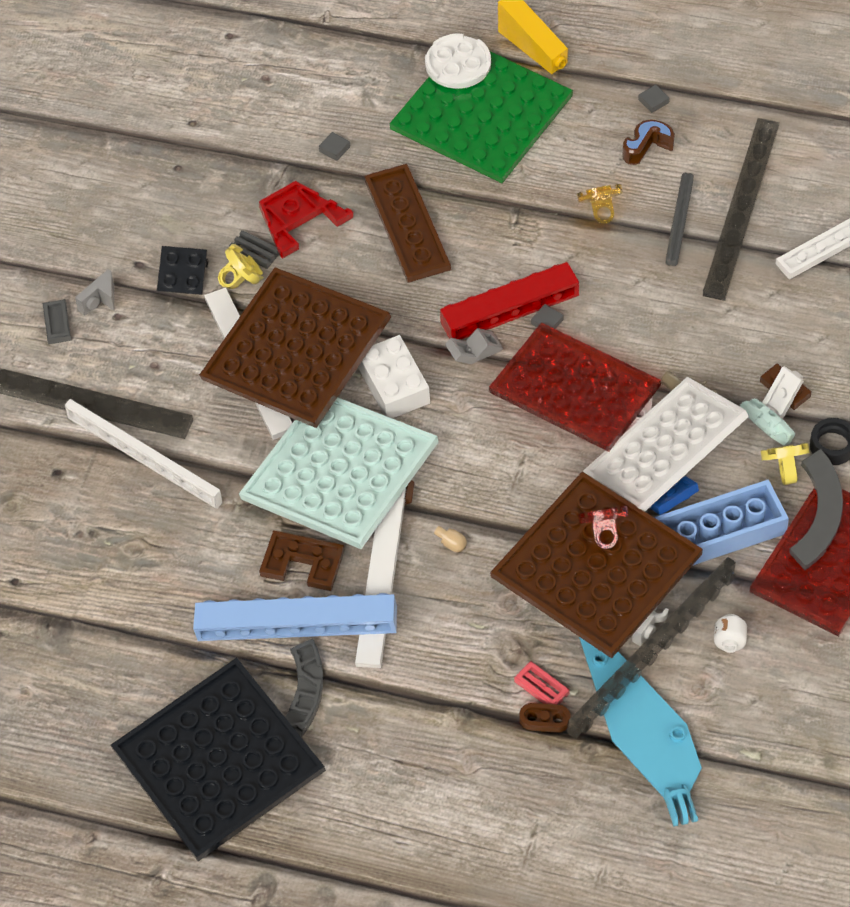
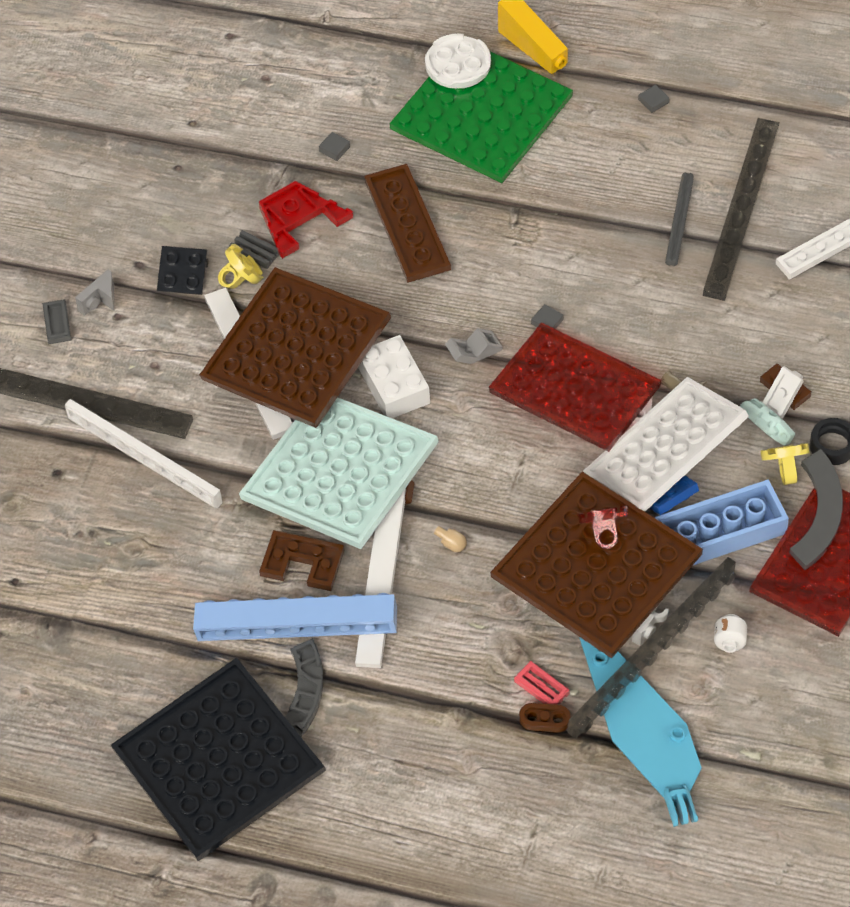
(509, 301): red brick -> none
(600, 198): clear yellow tile -> none
(644, 135): reddish brown animal -> none

